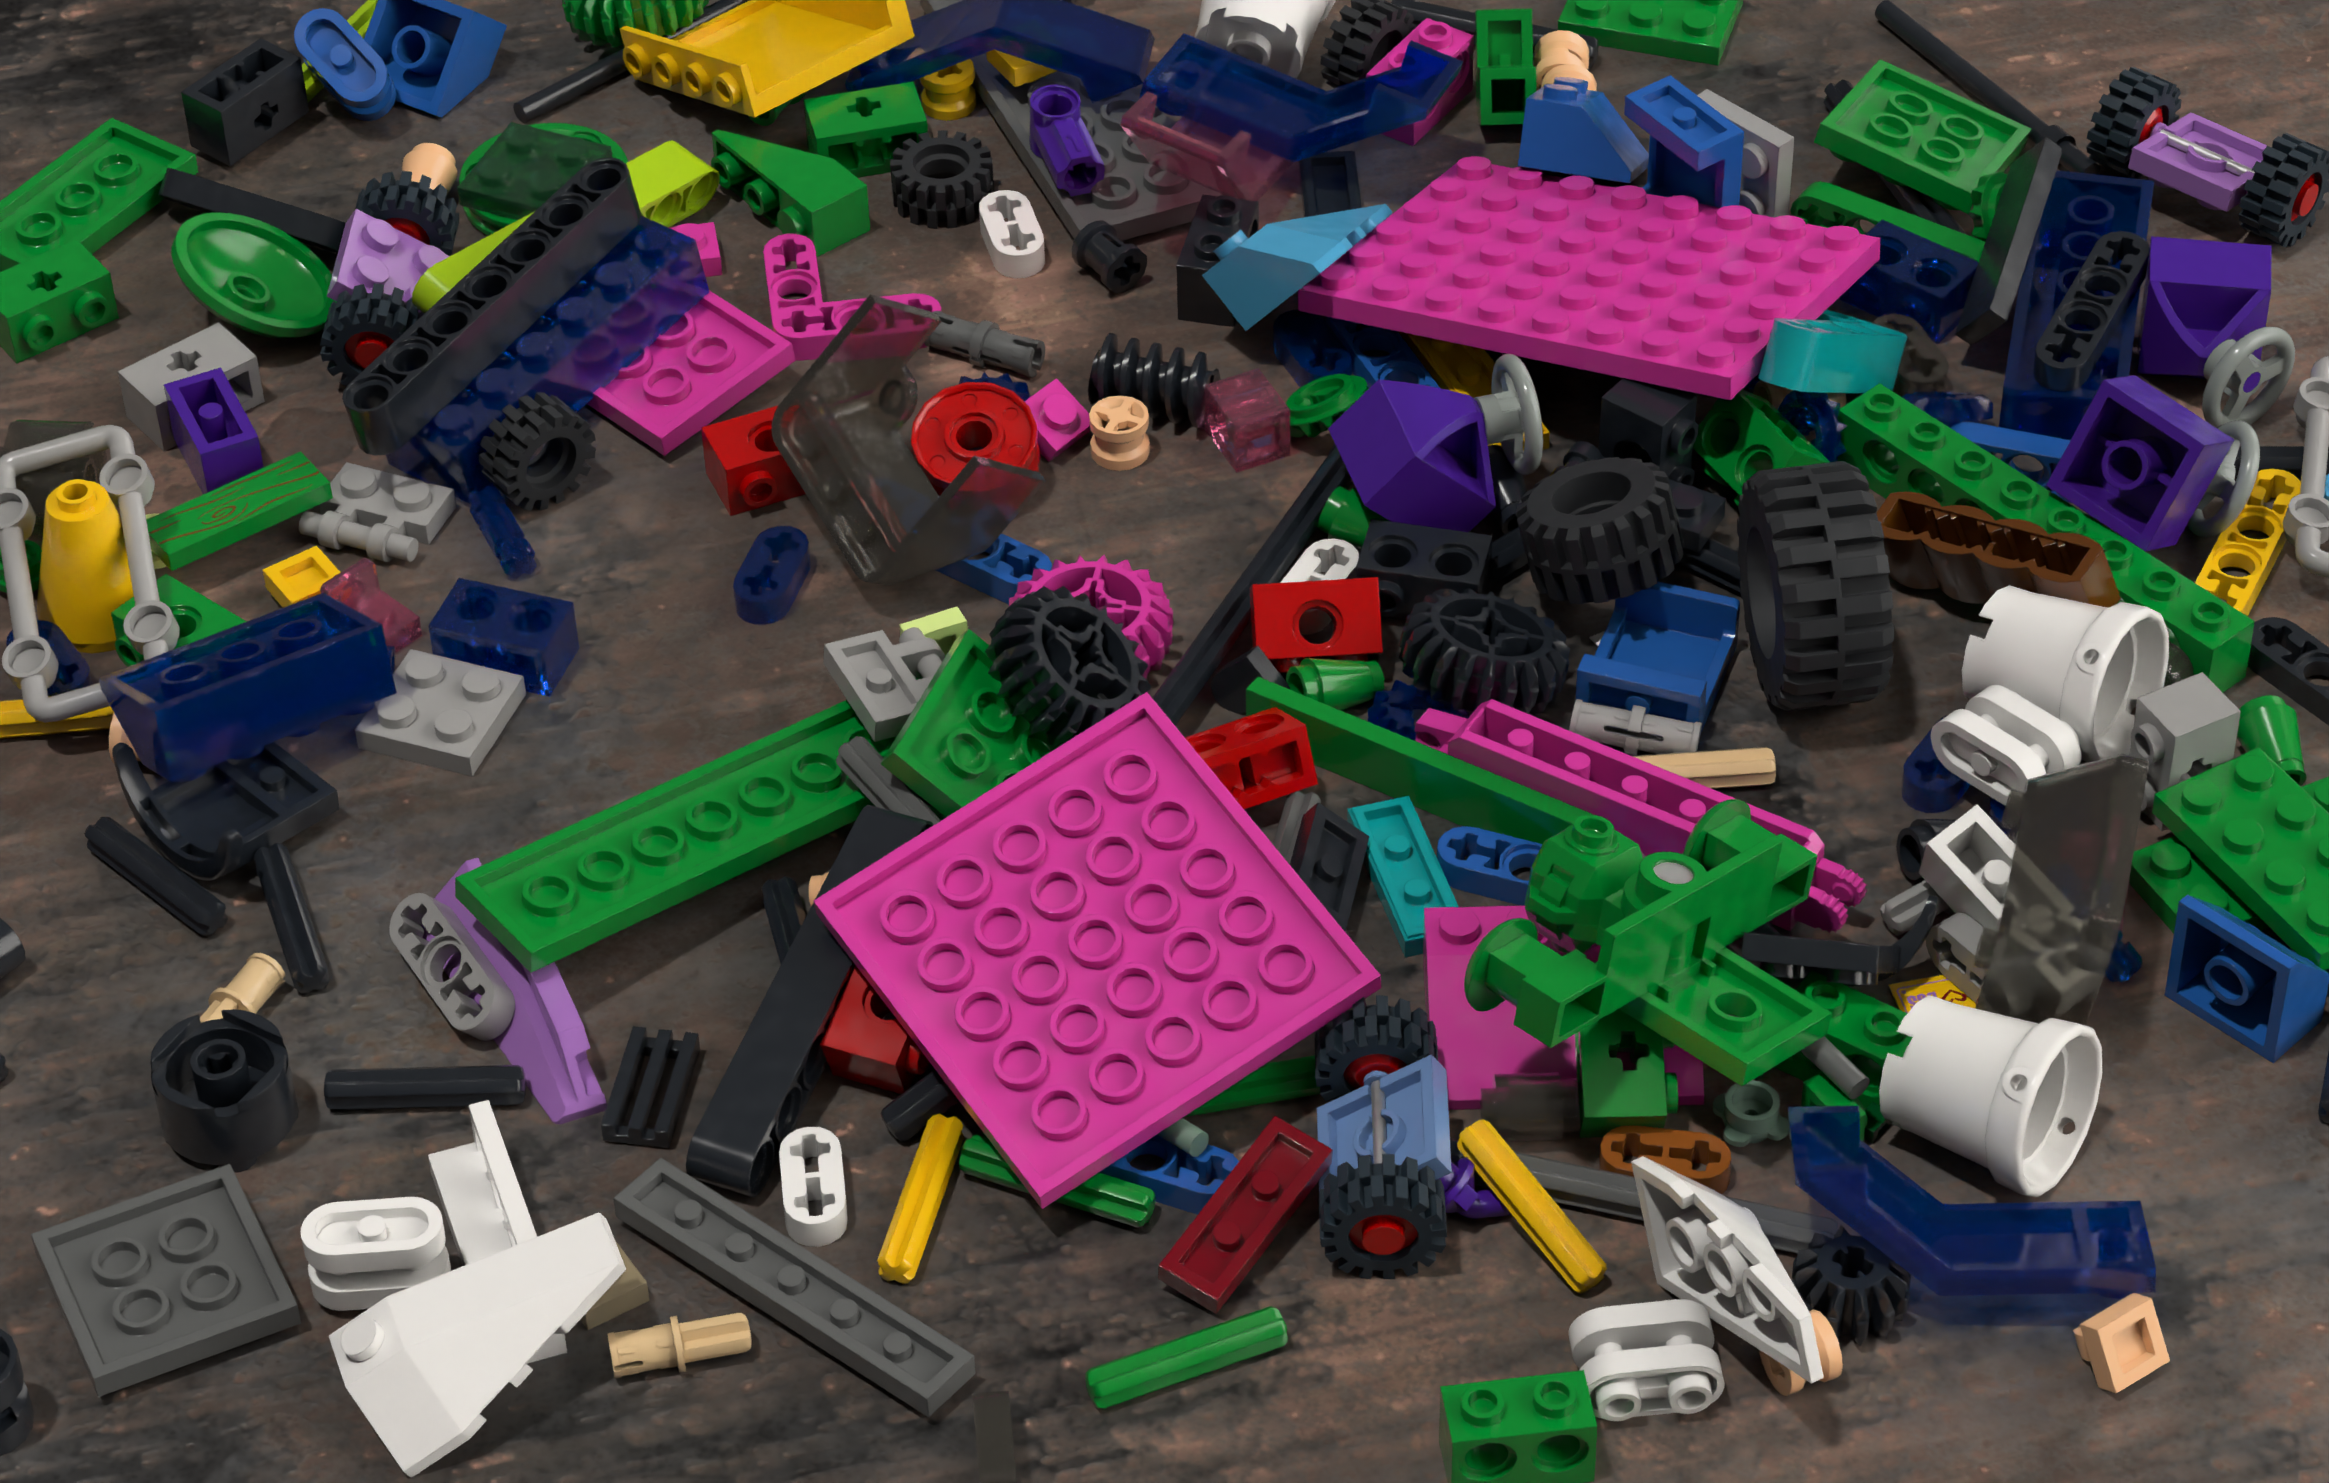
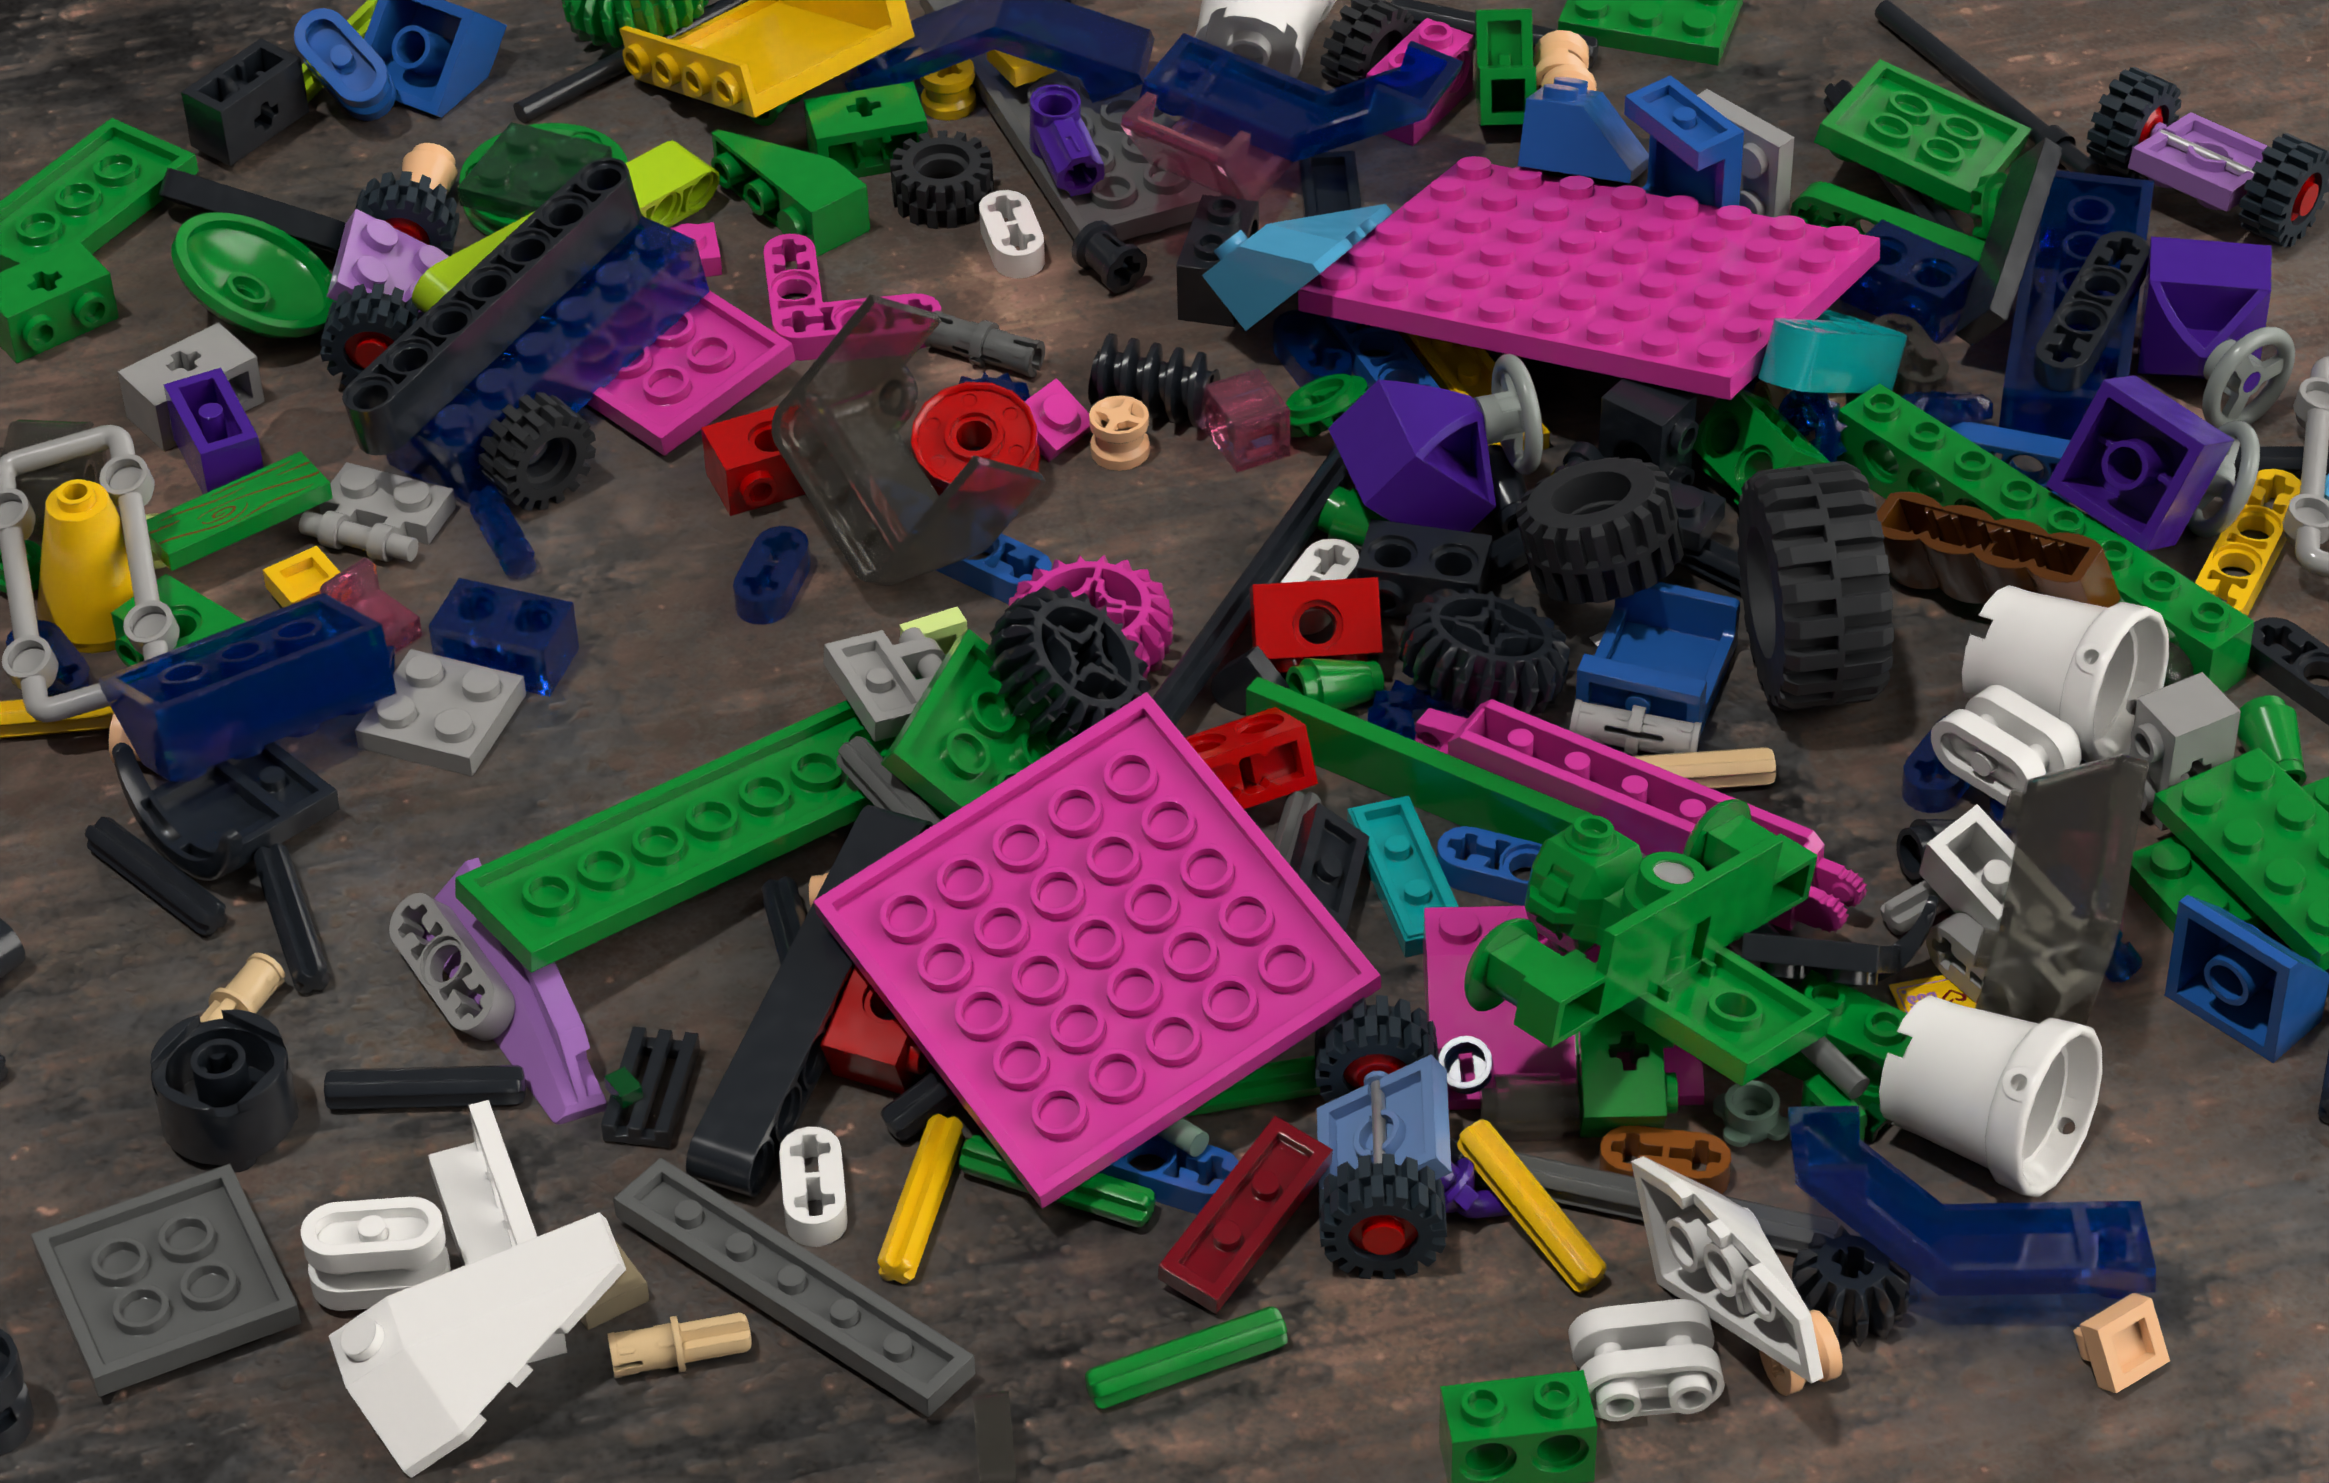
(623, 1087): none -> dark green piece
(1482, 1062): none -> hinge

